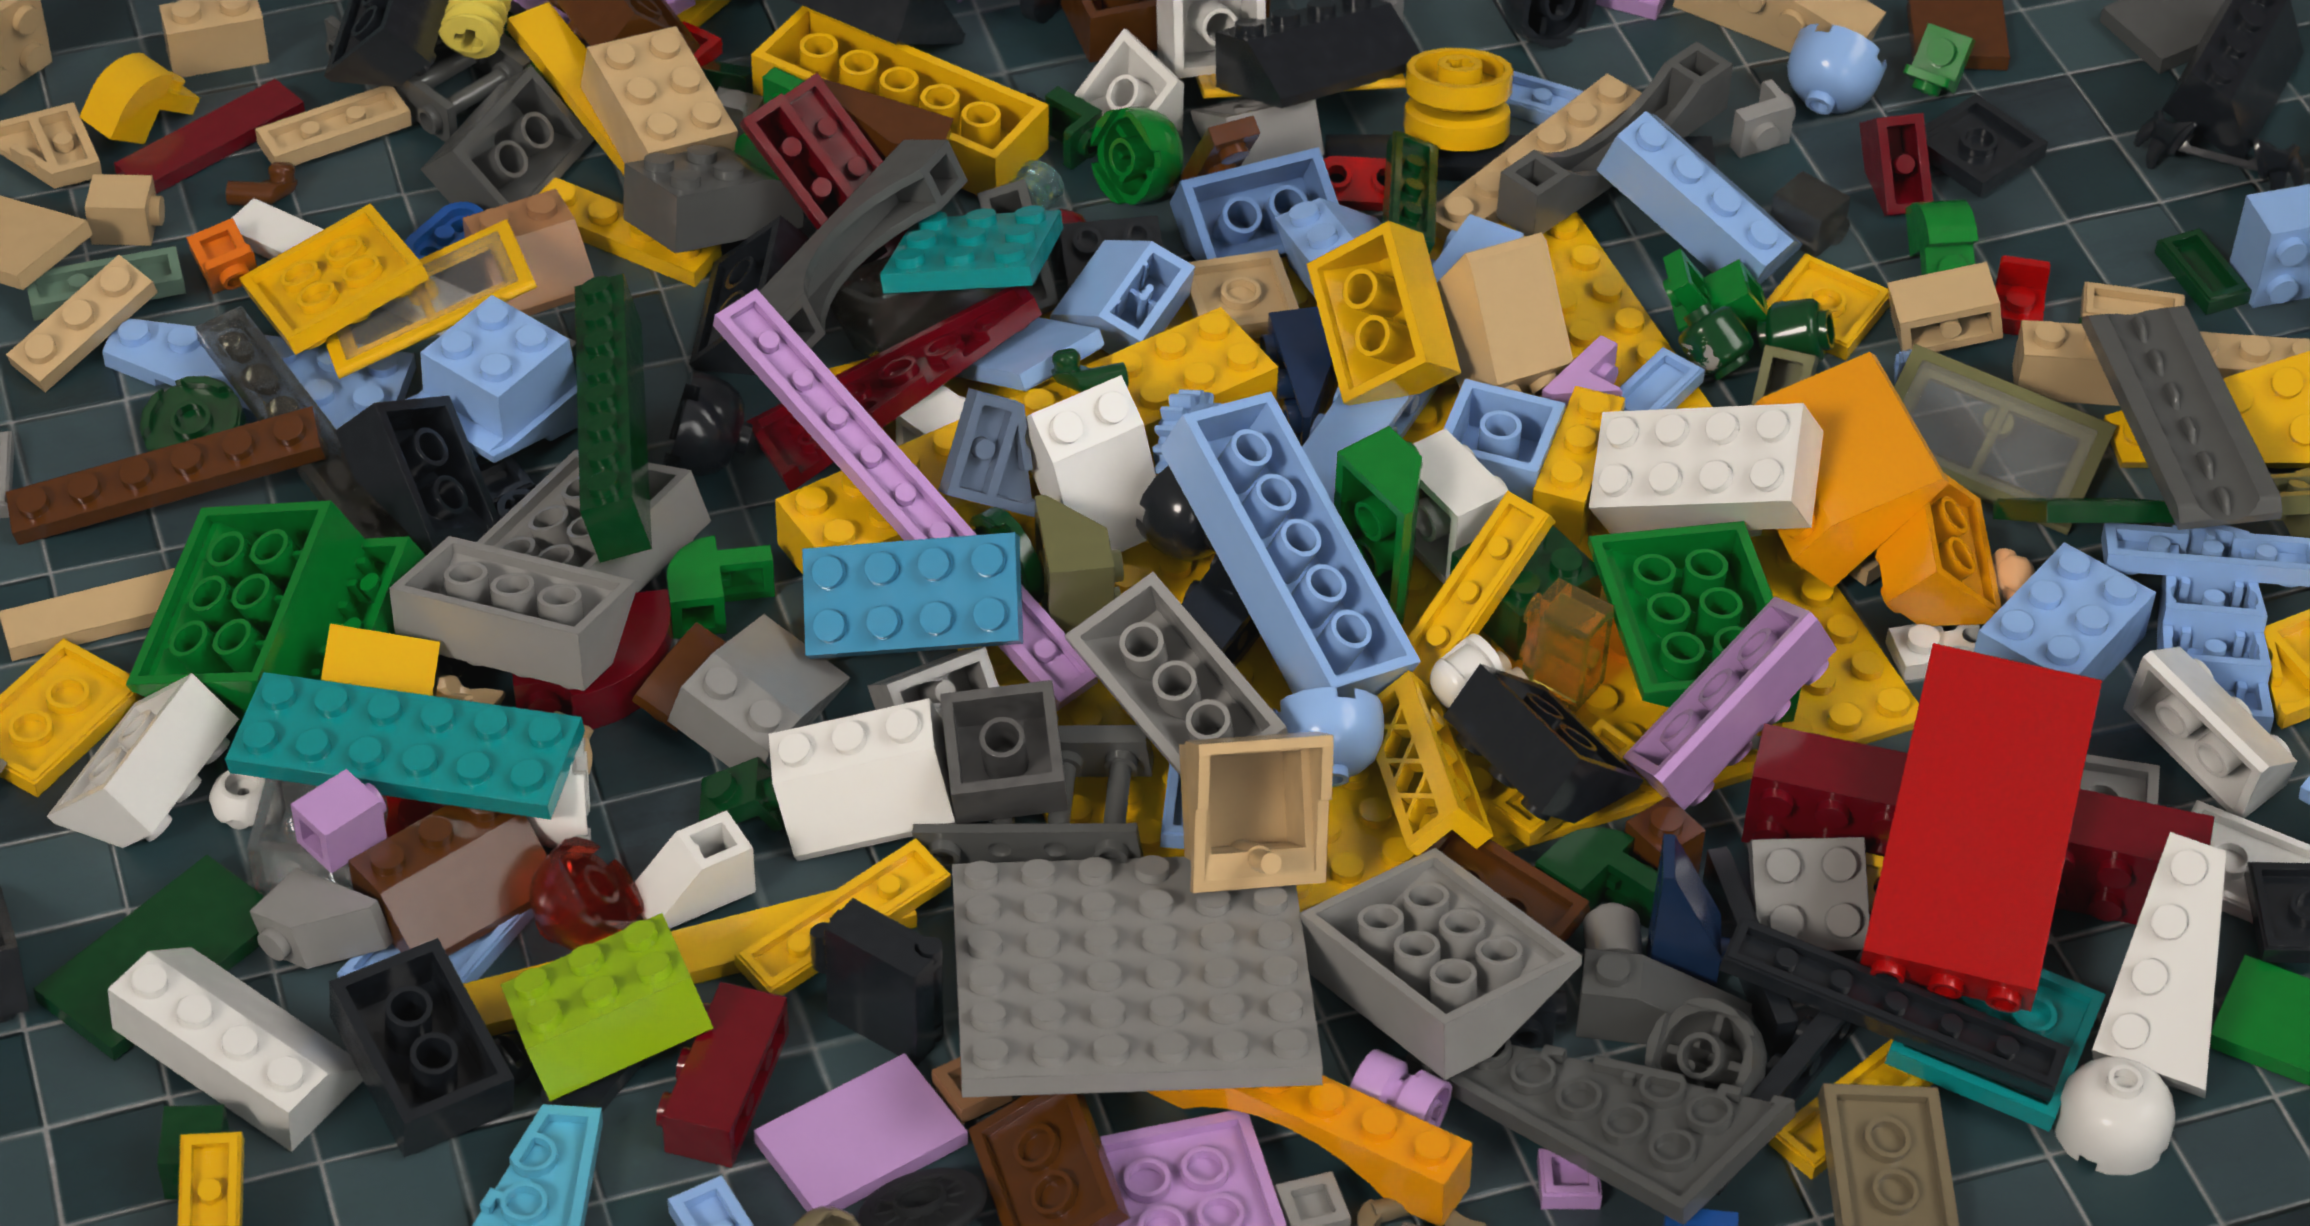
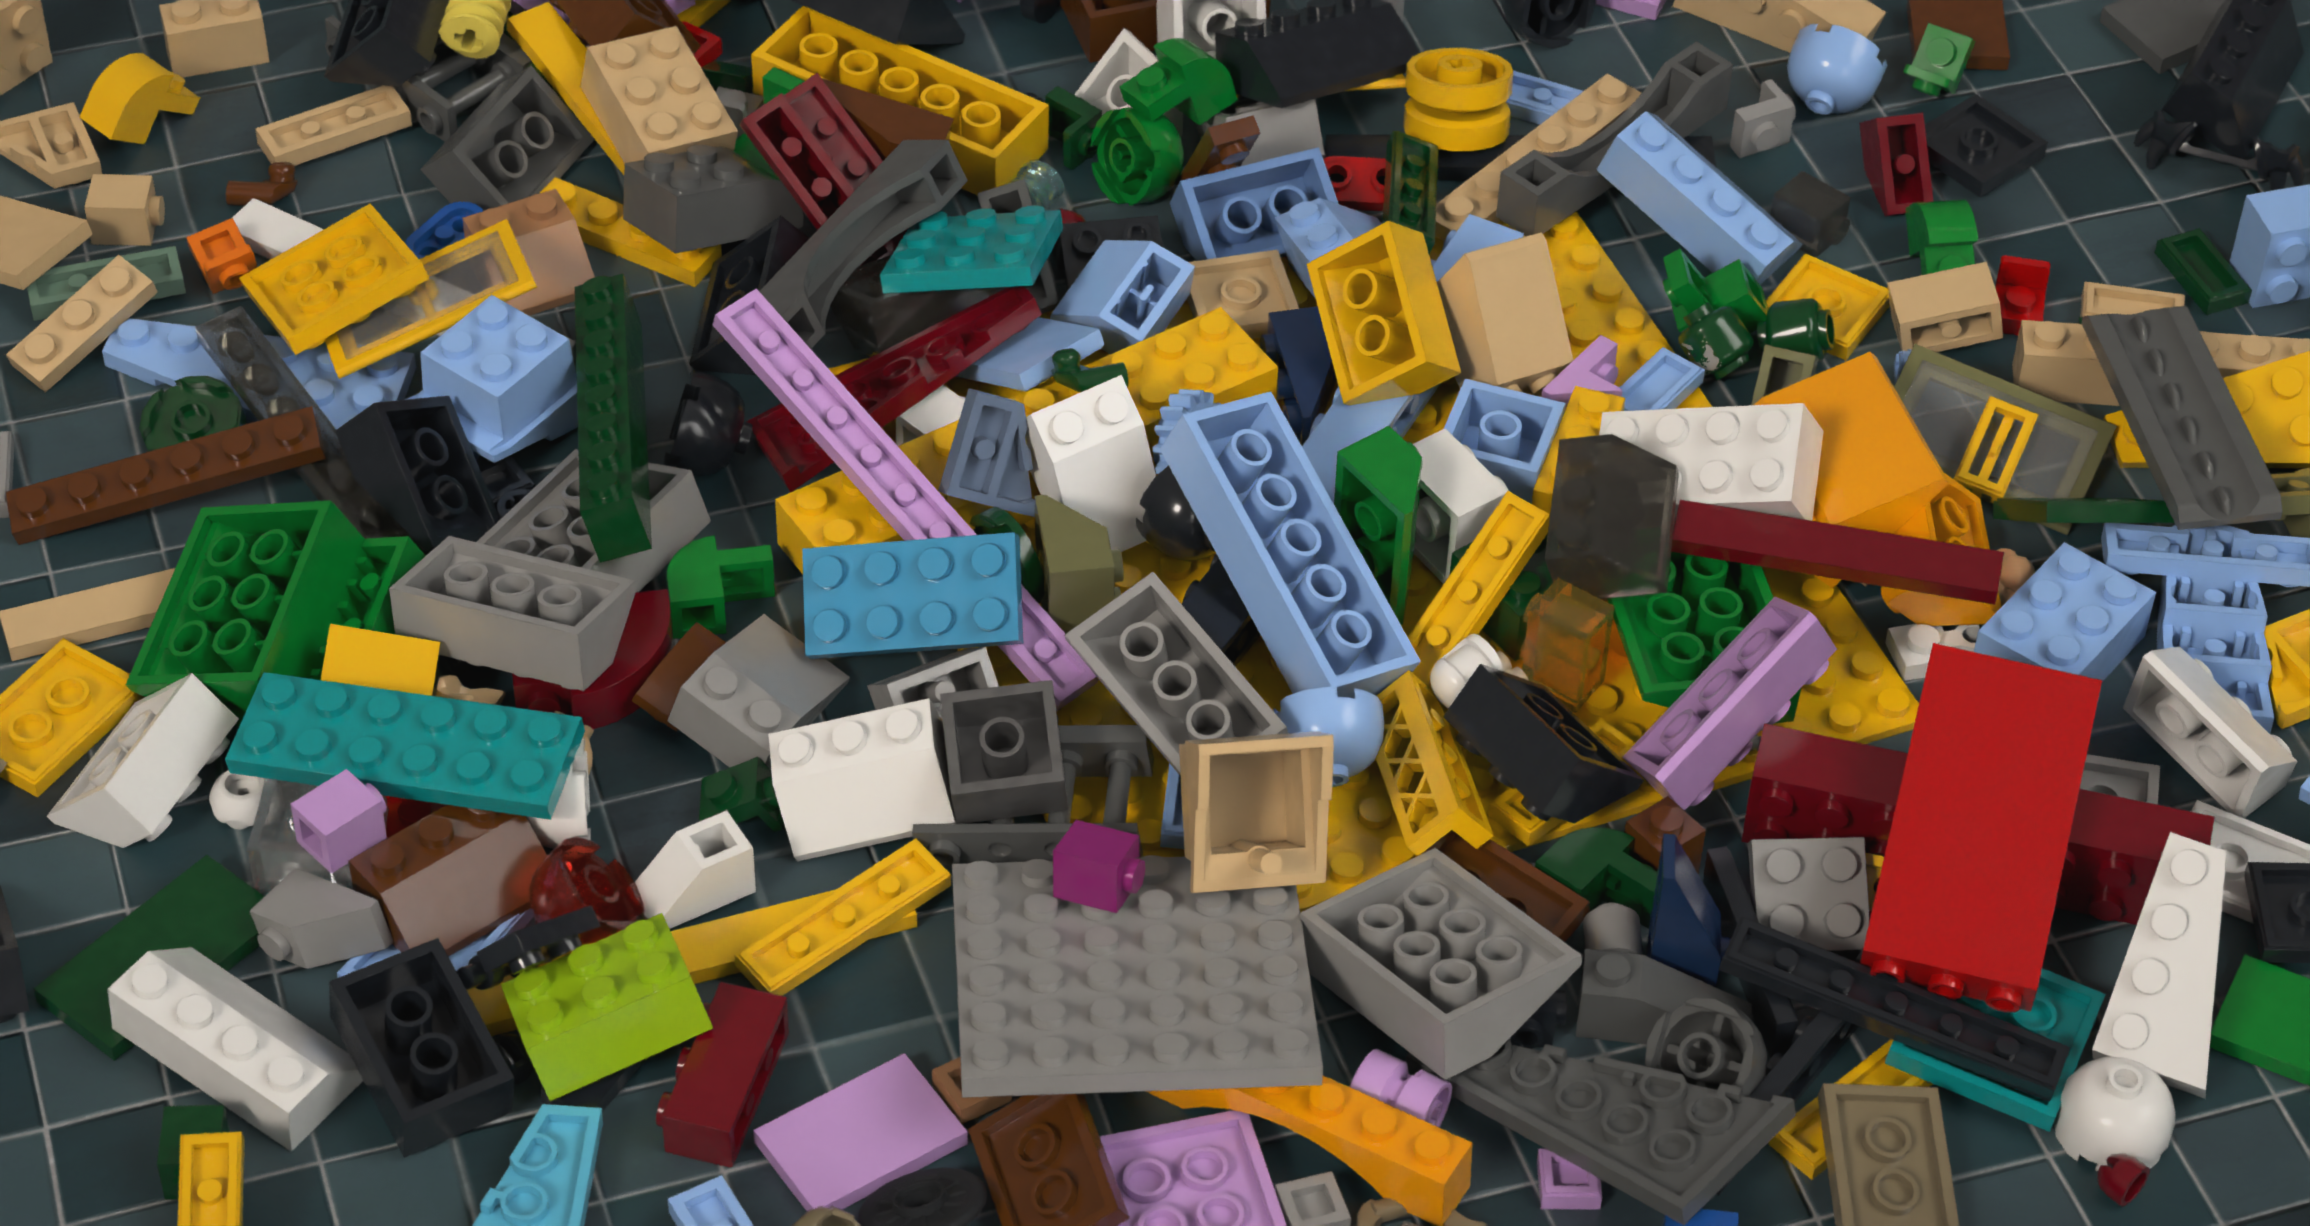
(211, 136): dark red tile -> none
(528, 948): none -> black plate
(881, 979): black piece -> none
(1097, 866): none -> magenta brick
(1181, 79): none -> green brick
(1611, 517): none -> clear smoke slope
(1837, 552): none -> dark red tile
(1981, 484): none -> yellow tile
(2122, 1178): none -> dark red hinge

